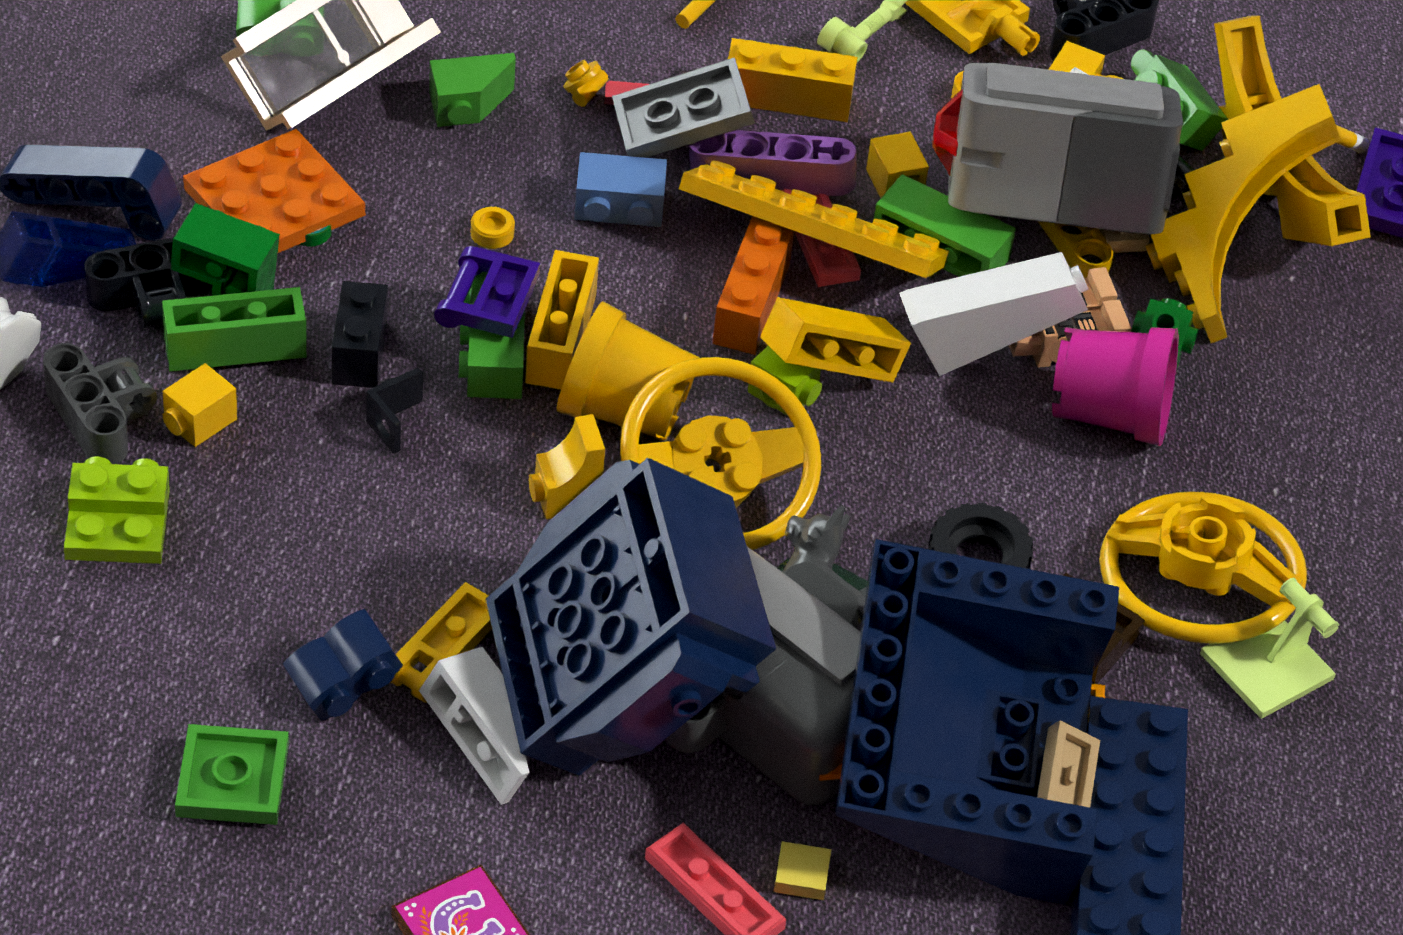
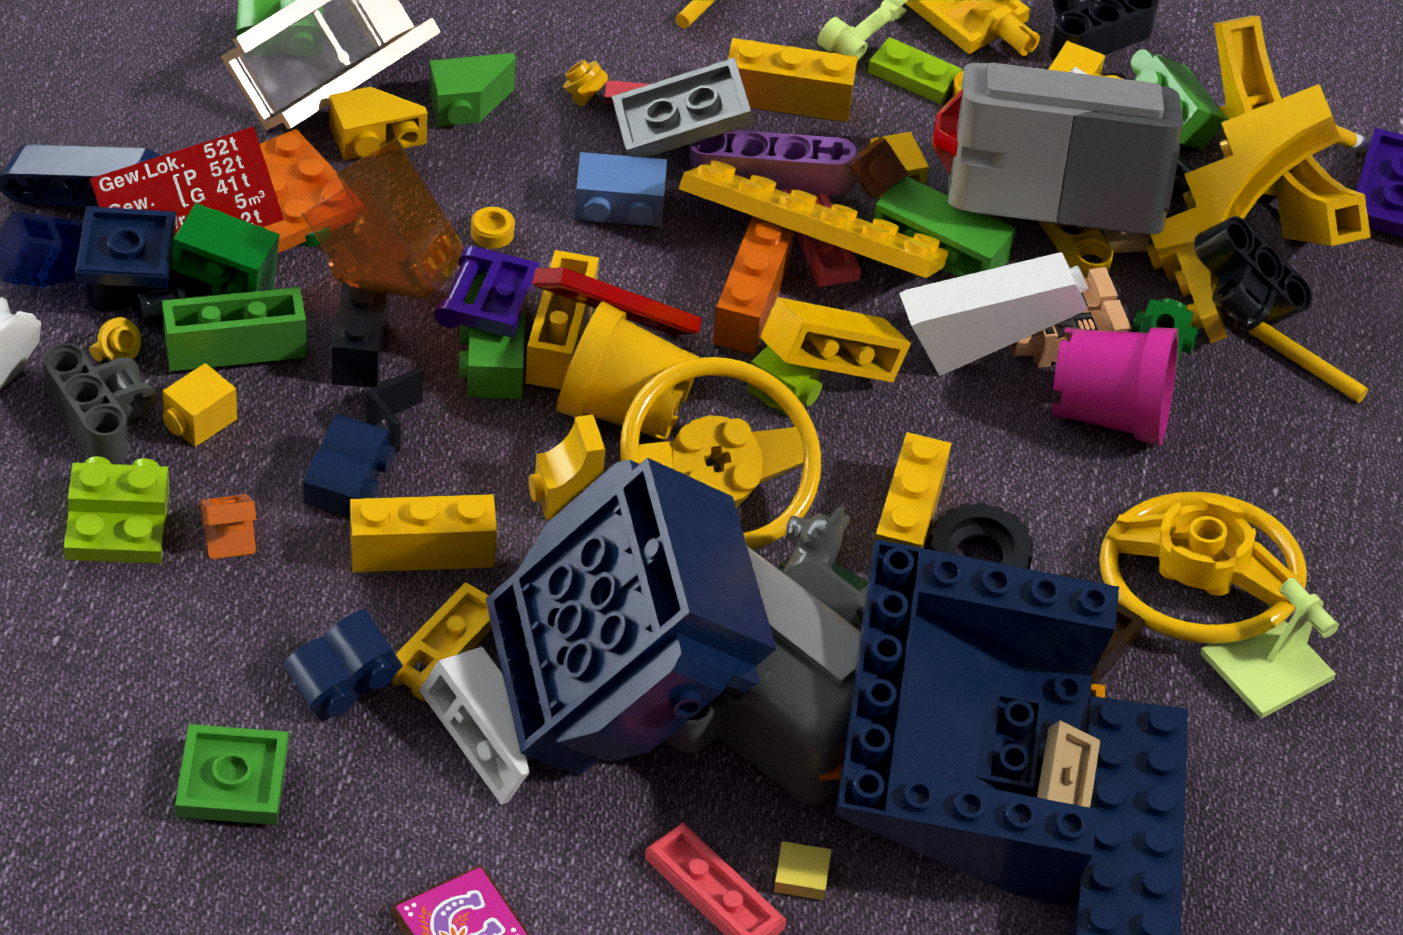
(116, 340): none -> yellow plate
(126, 247): none -> dark blue plate
(217, 173): none -> red sticker
(228, 525): none -> orange slope
(347, 465): none -> dark blue brick
(371, 118): none -> yellow slope
(386, 228): none -> clear orange windscreen
(423, 533): none -> yellow brick
(637, 307): none -> red tile
(877, 168): none -> reddish brown plate
(914, 70): none -> lime plate
(914, 491): none -> yellow brick
(1252, 275): none -> black piece
(1310, 361): none -> yellow bar

